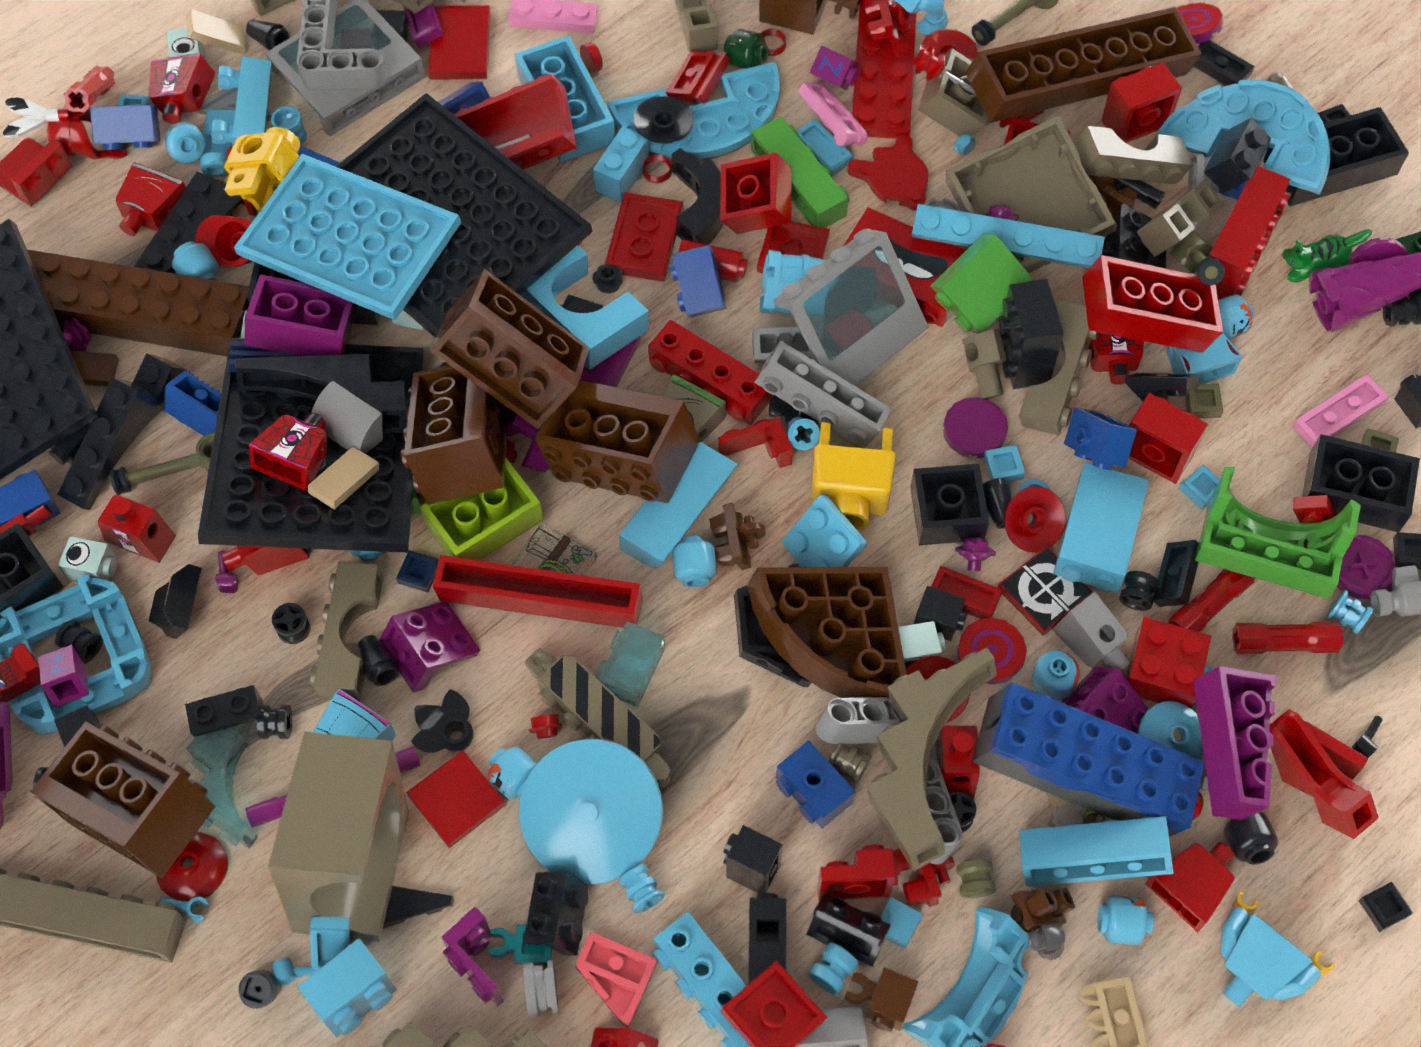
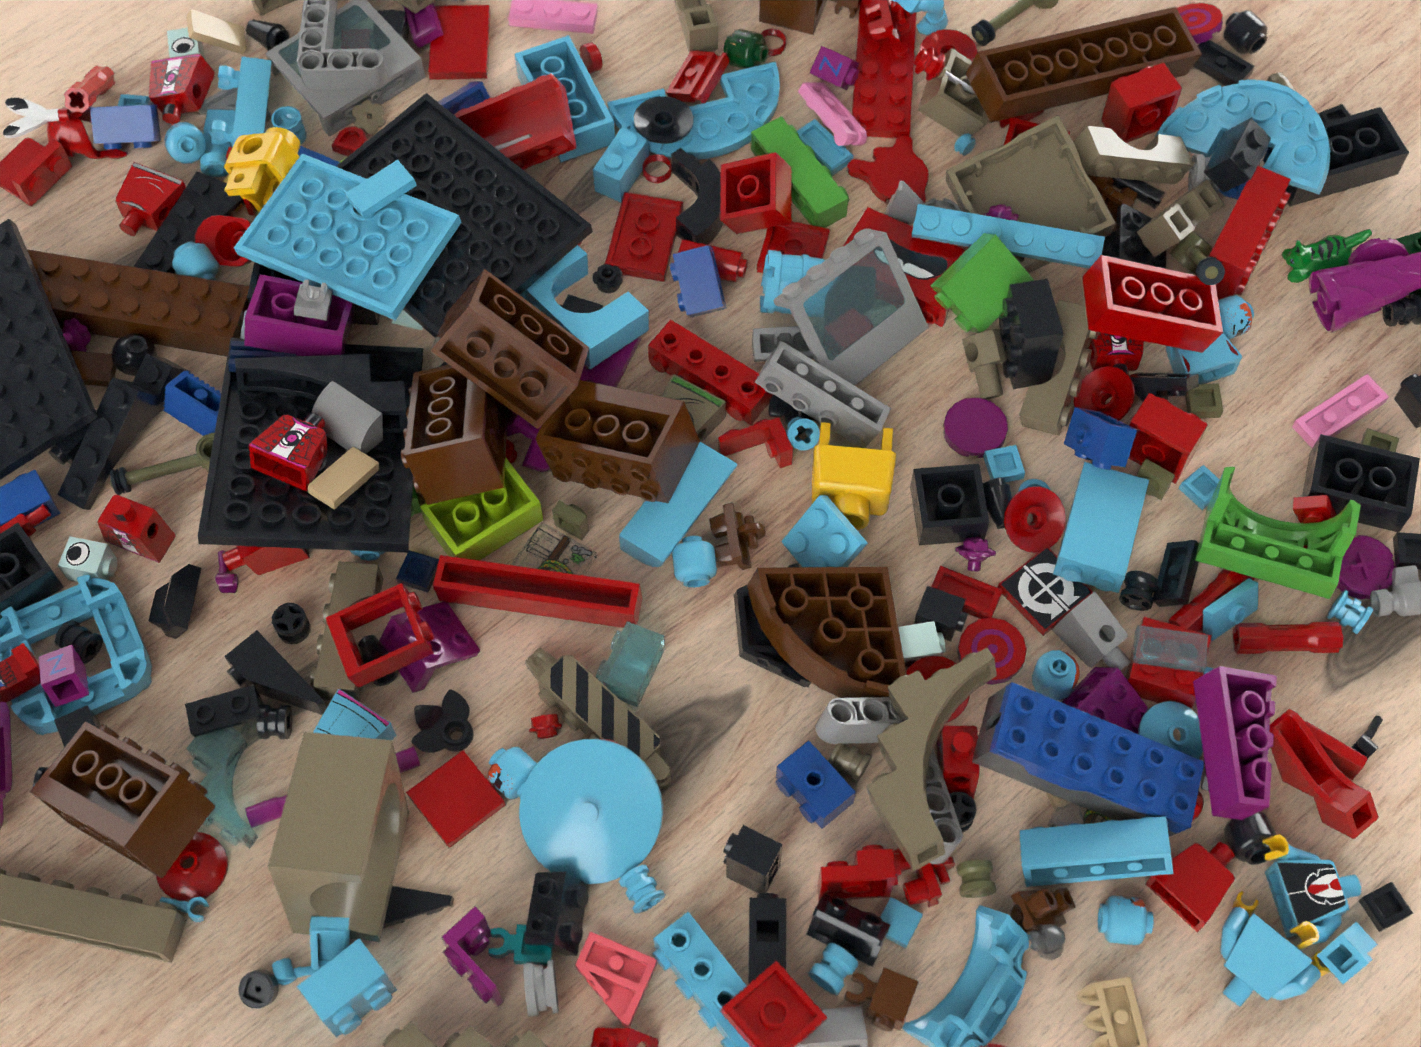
(130, 351): none -> black brick
(261, 665): none -> black slope
(313, 301): none -> light grey tile
(348, 140): none -> red tile
(370, 609): none -> red window
(375, 113): none -> dark tan plant
(381, 189): none -> medium azure tile
(571, 519): none -> olive plate
(903, 204): none -> light grey tile
(1103, 384): none -> red dish
(1158, 478): none -> olive plate
(1170, 648): none -> clear light blue plate
(1230, 609): none -> medium azure plate
(1245, 32): none -> black head
(1307, 892): none -> torso
(1348, 953): none -> medium azure brick

